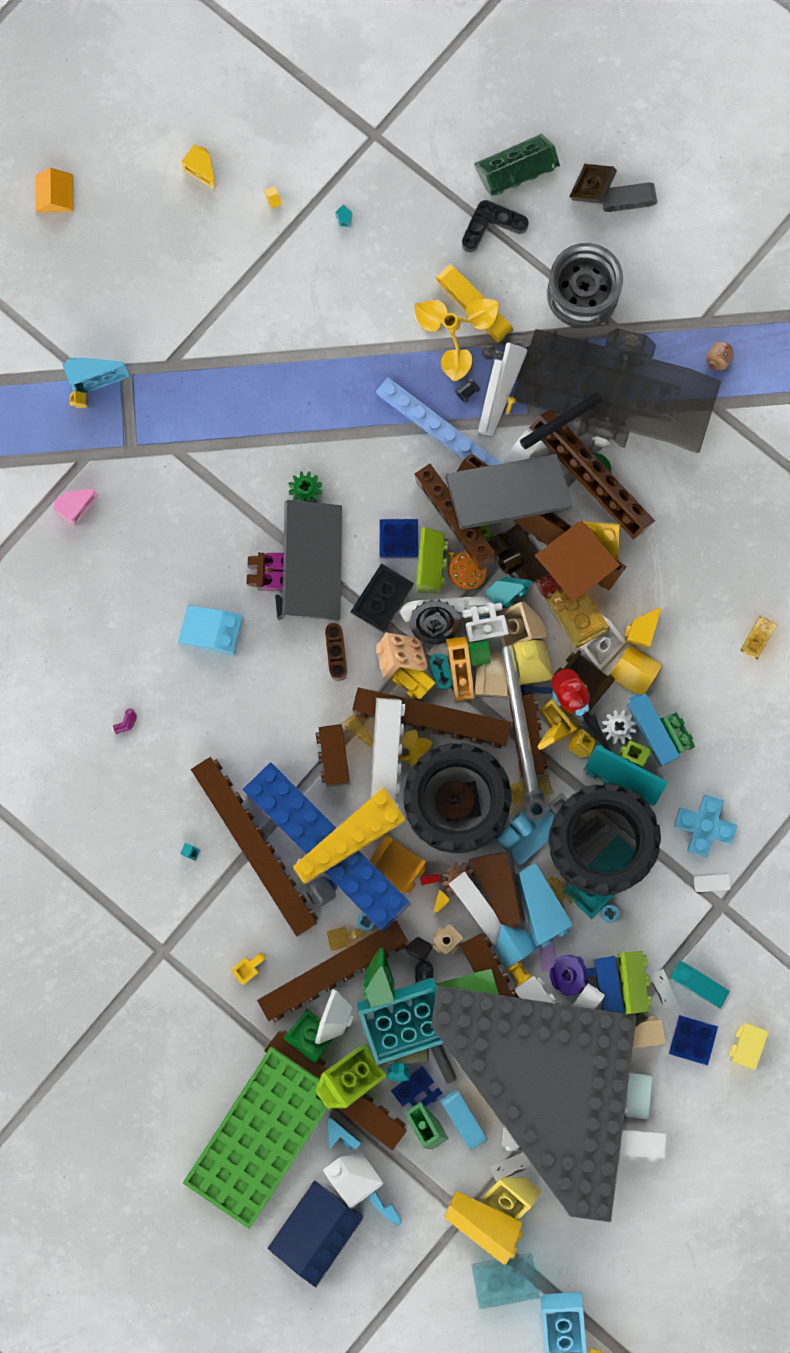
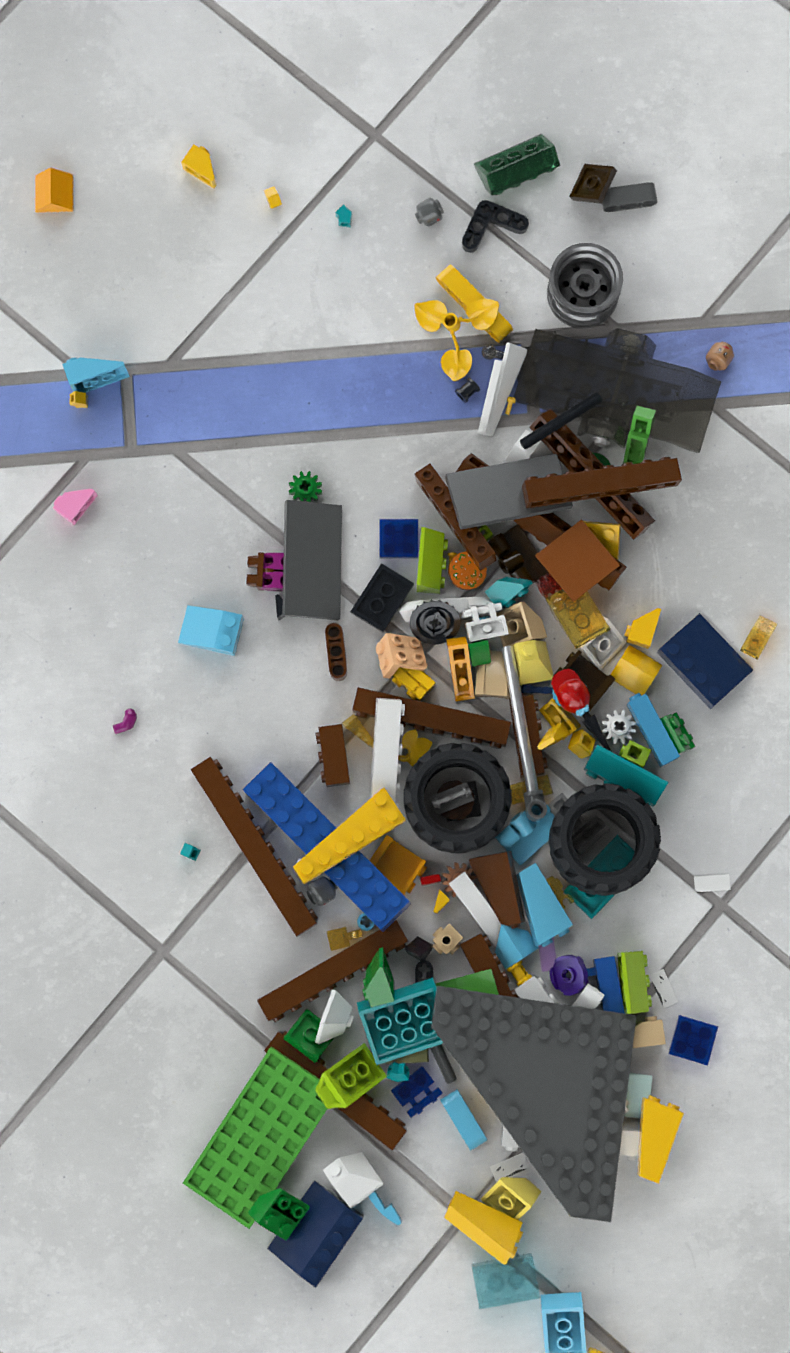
(246, 969): yellow plate -> none
(278, 1212): none -> green slope
(336, 1130): medium azure slope -> none
(426, 1126): green slope -> none
(429, 212): none -> dark grey head
(431, 422): light blue plate -> none
(445, 670): teal beam -> none
(452, 798): none -> light grey hinge
(601, 482): none -> reddish brown brick
(606, 918): medium azure bush -> none
(639, 435): none -> bright green slope
(657, 1134): none -> yellow slope
(698, 984): teal slope -> none
(704, 661): none -> dark blue slope
(705, 825): medium azure plate -> none
(748, 1045): light yellow brick -> none

